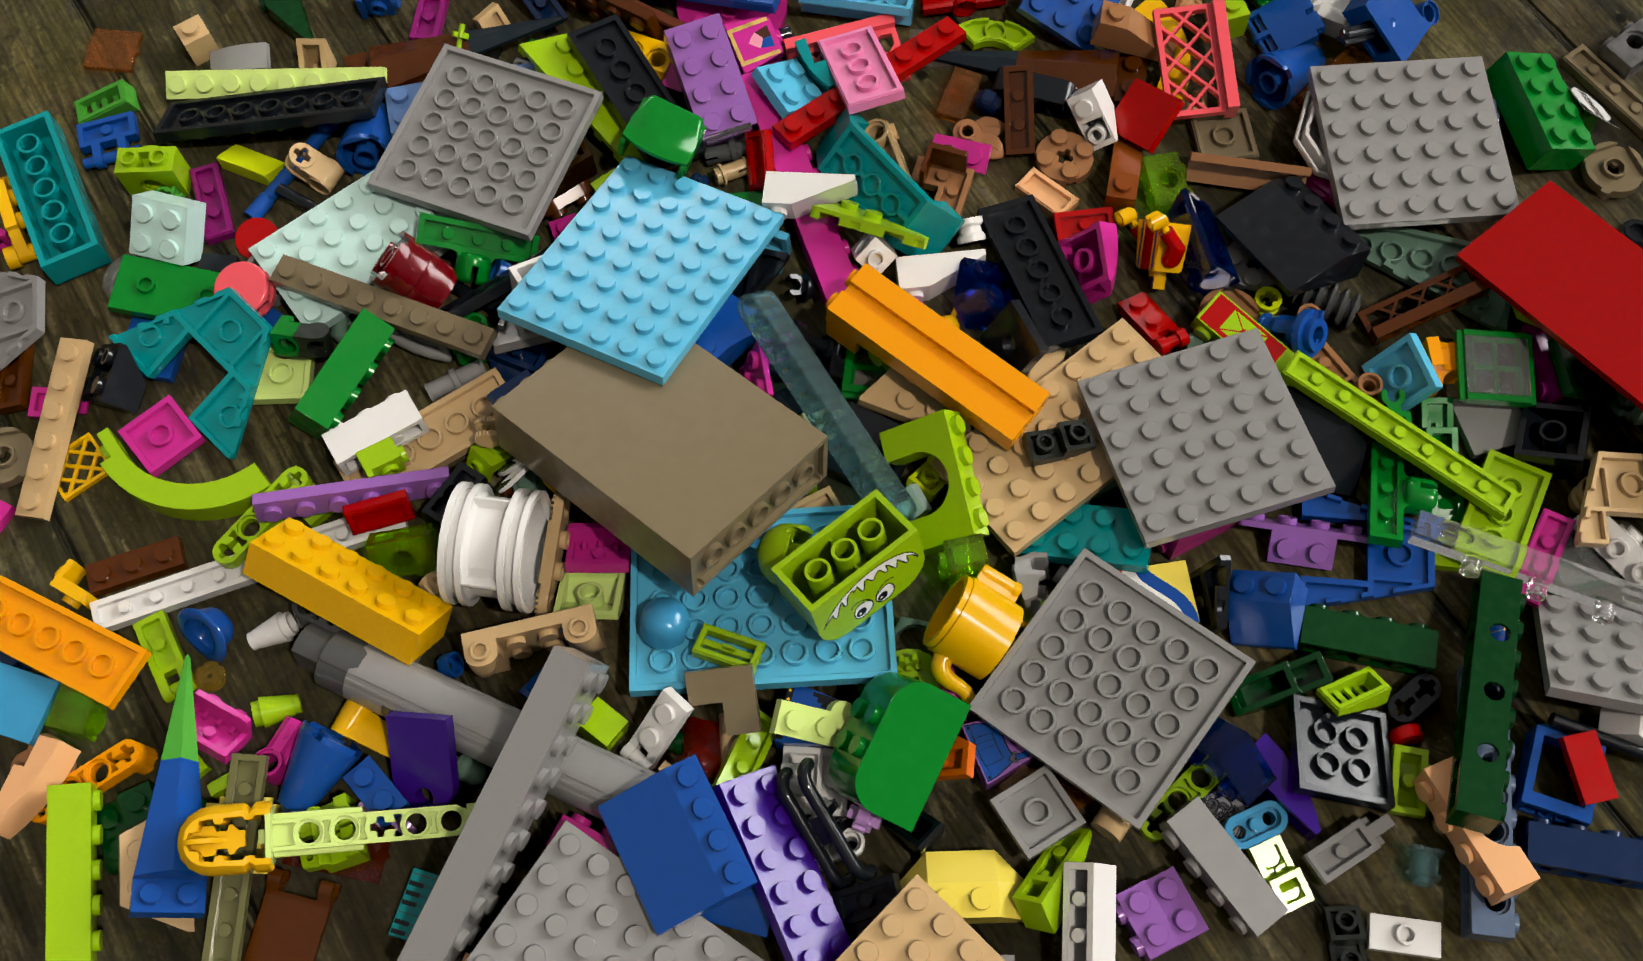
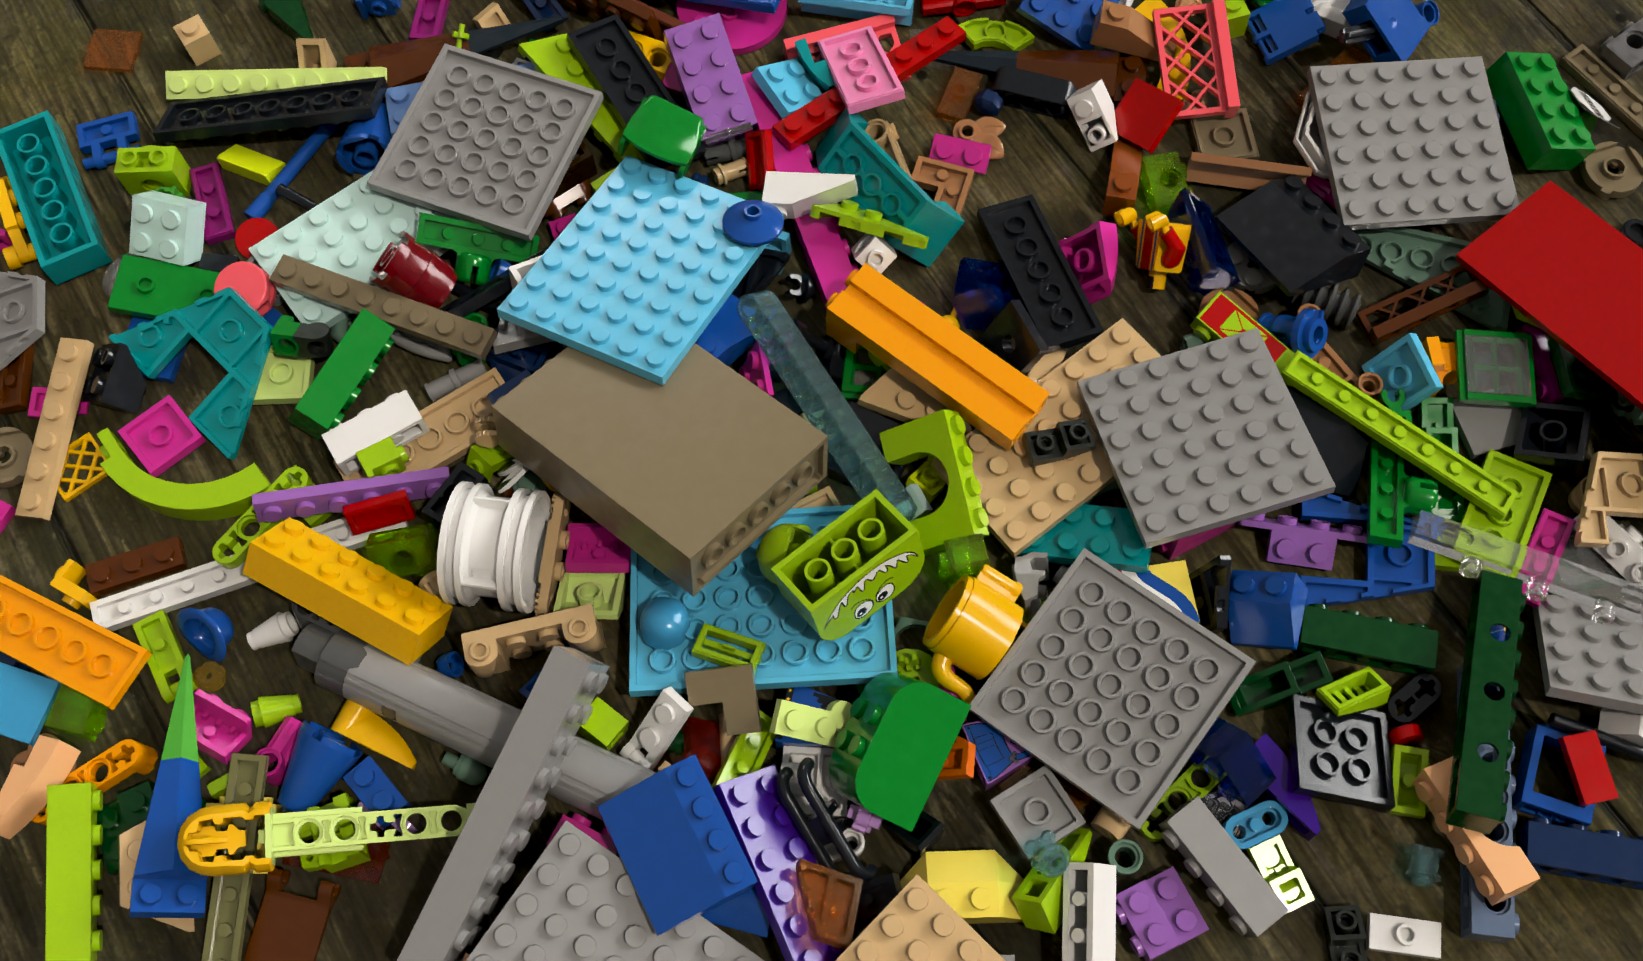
(120, 92): bright green slope -> none
(241, 57): light grey slope -> none
(315, 170): tan piece -> none
(412, 903): teal tile -> none
(423, 756): dark purple tile -> none
(753, 222): none -> blue dish
(756, 42): dark pink torso -> none
(829, 902): none -> clear orange wing
(931, 274): white slope -> none
(943, 156): reddish brown bracket -> none
(971, 231): white wheel -> none
(1019, 110): reddish brown plate -> none
(1047, 193): light nougat tile -> none
(1047, 855): none -> clear light blue brick
(1068, 144): medium nougat plate -> none
(1072, 222): red plate -> none
(1132, 849): none -> sand green piece
(1152, 323): red plate -> none
(1271, 293): neon yellow bush -> none
(1282, 74): blue cone -> none
(1347, 848): light grey hinge -> none

